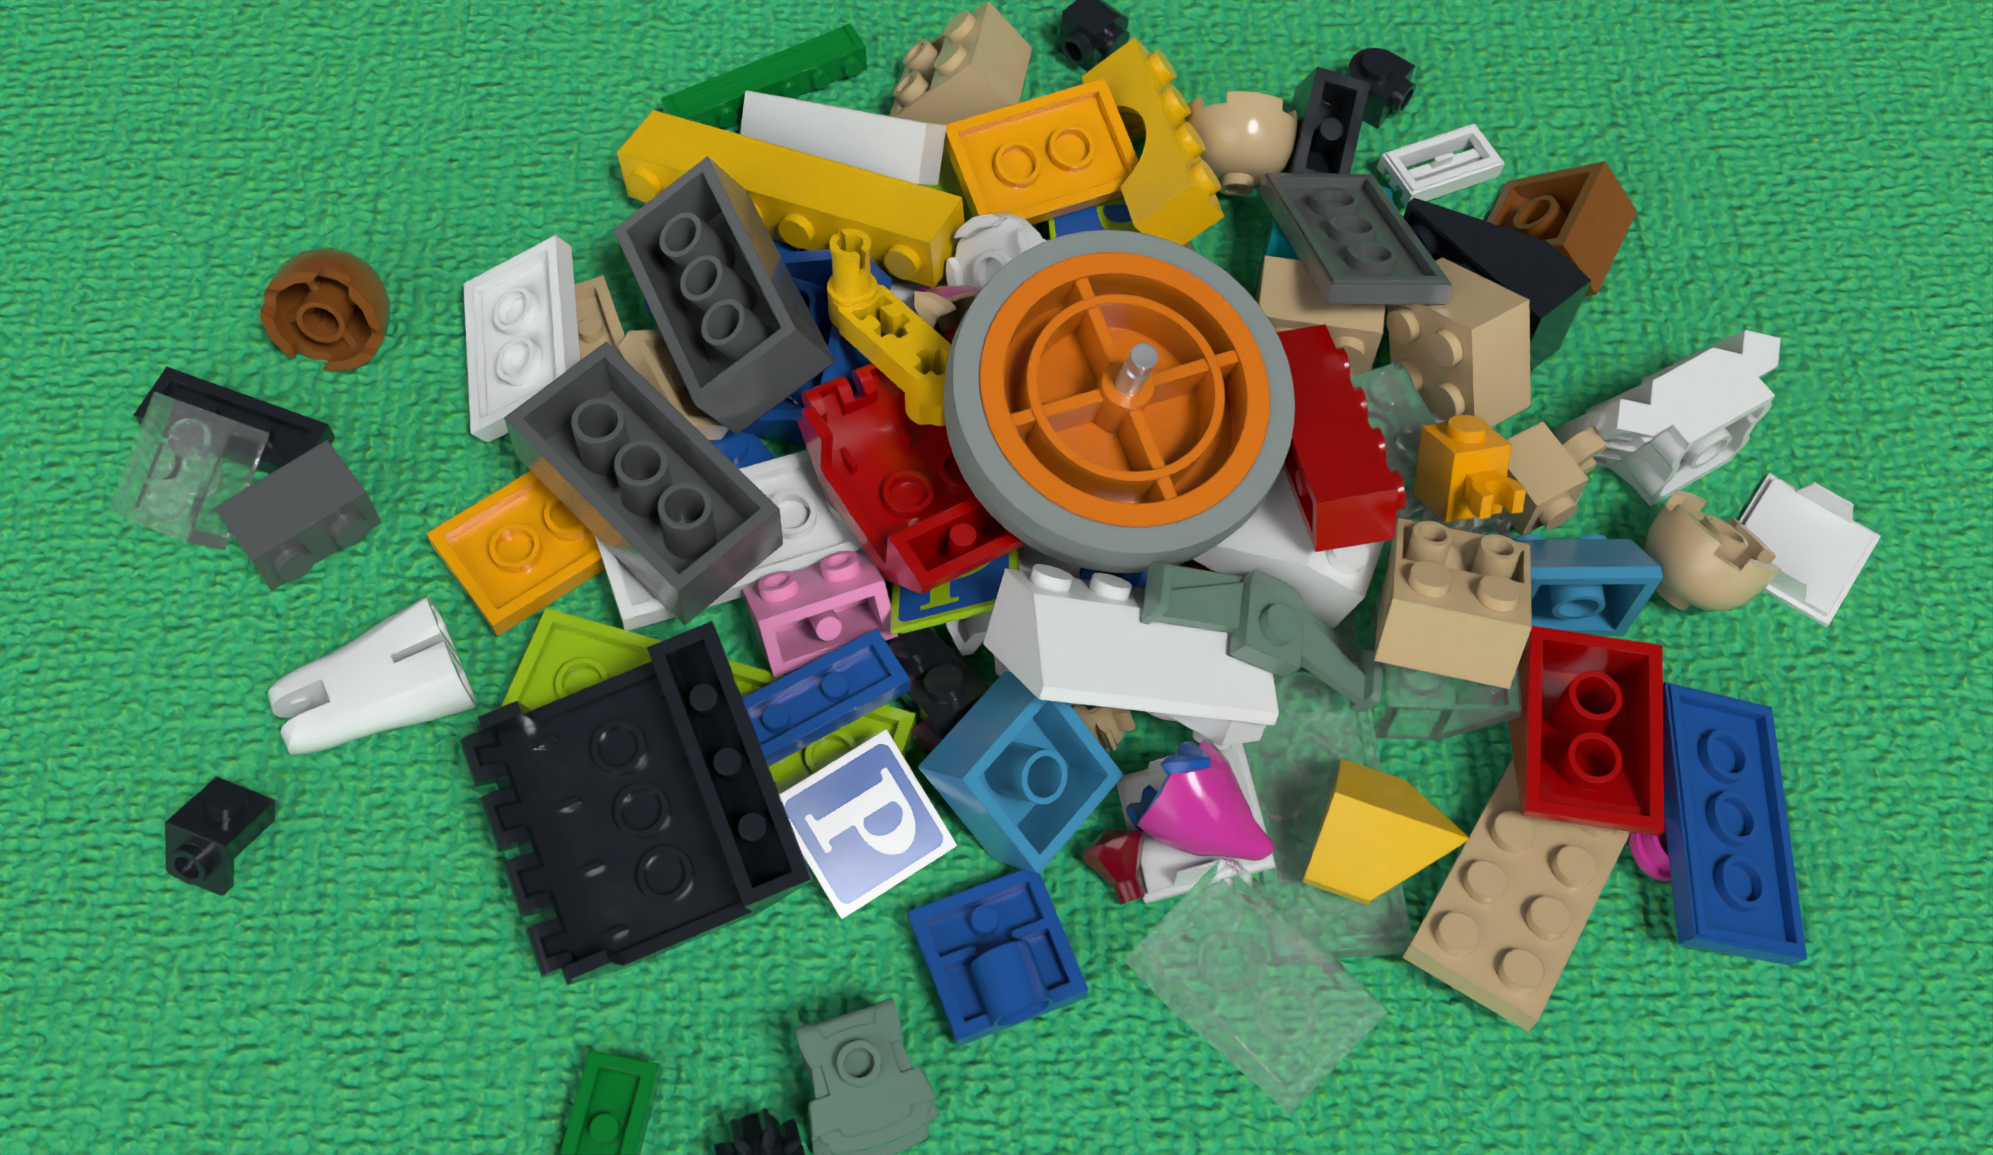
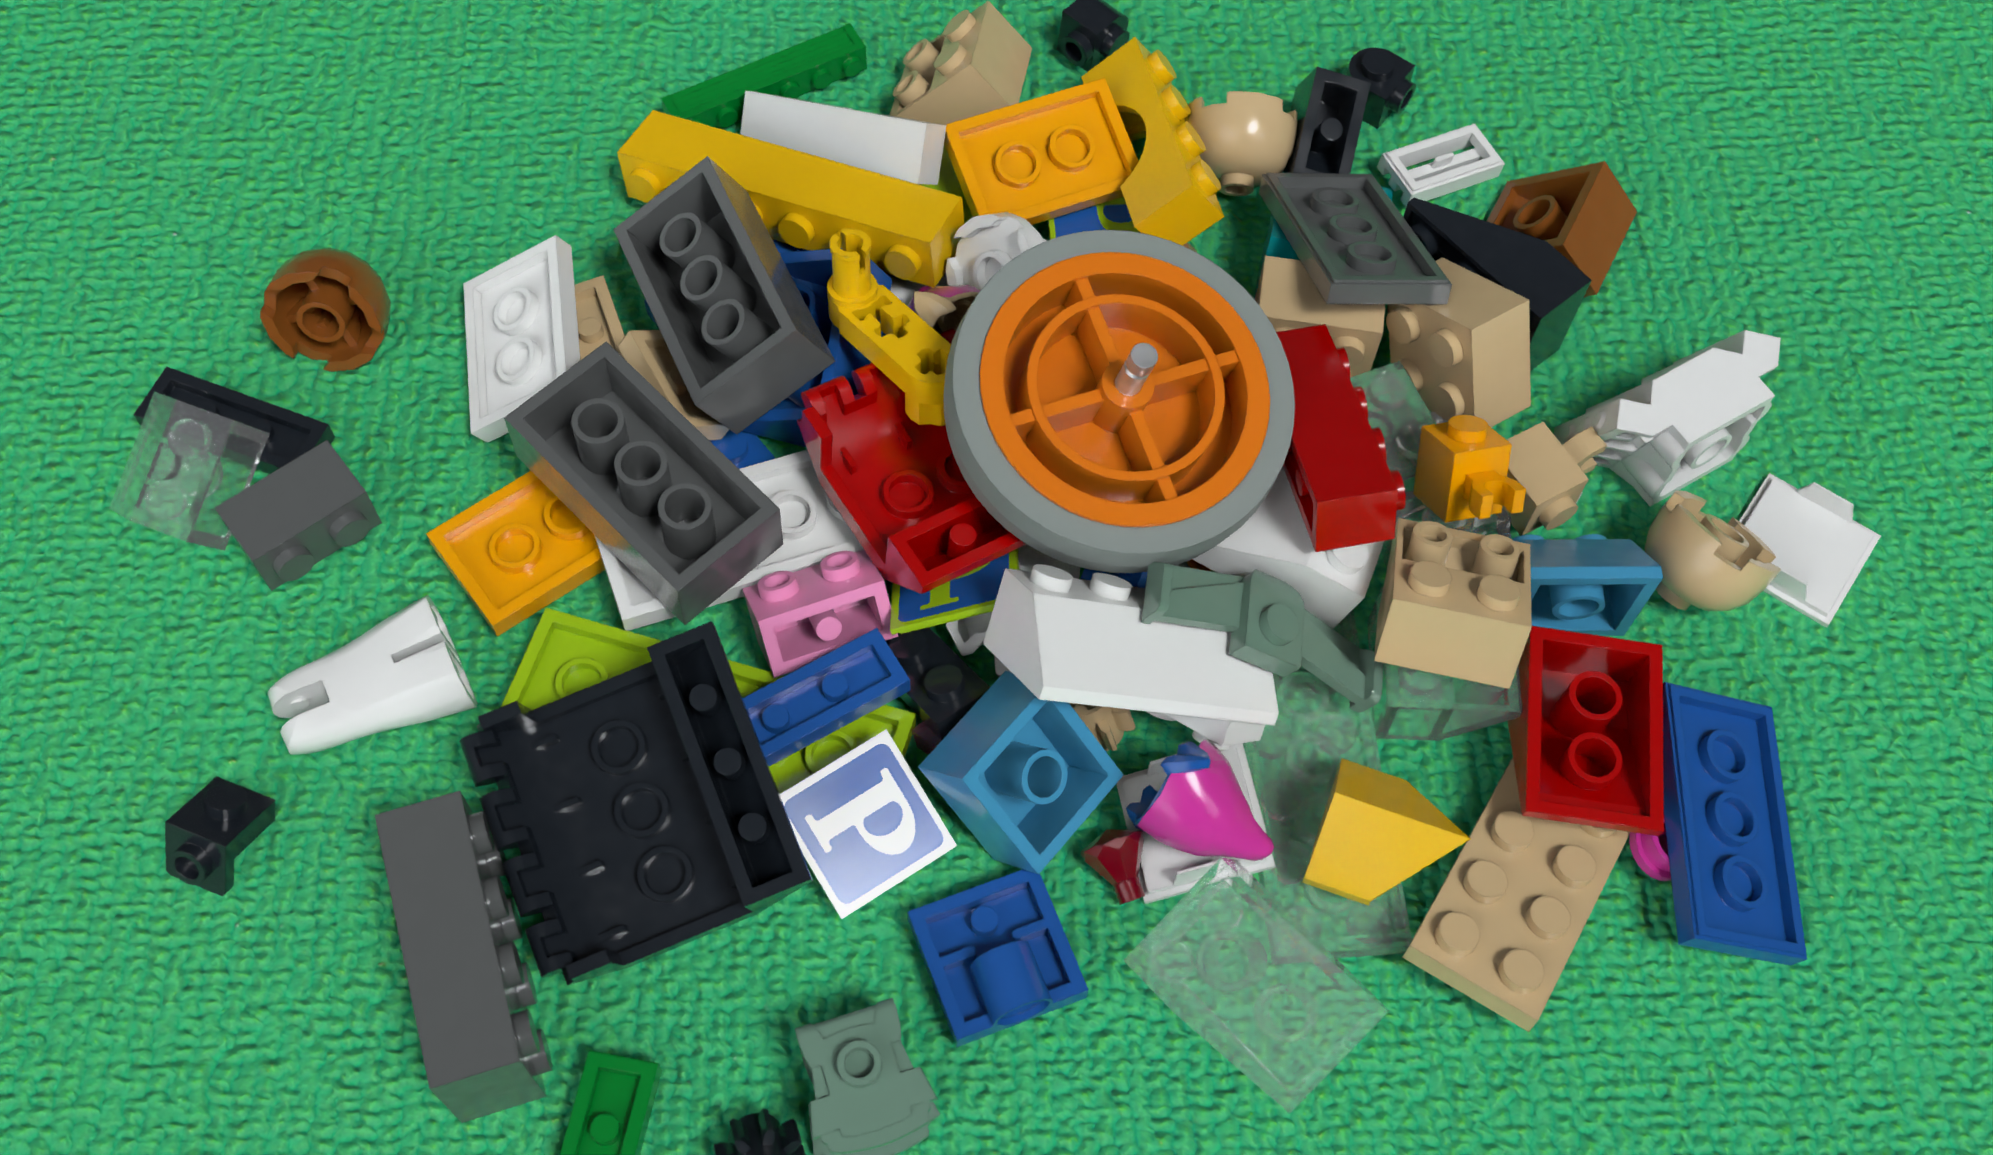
(462, 958): none -> dark grey brick

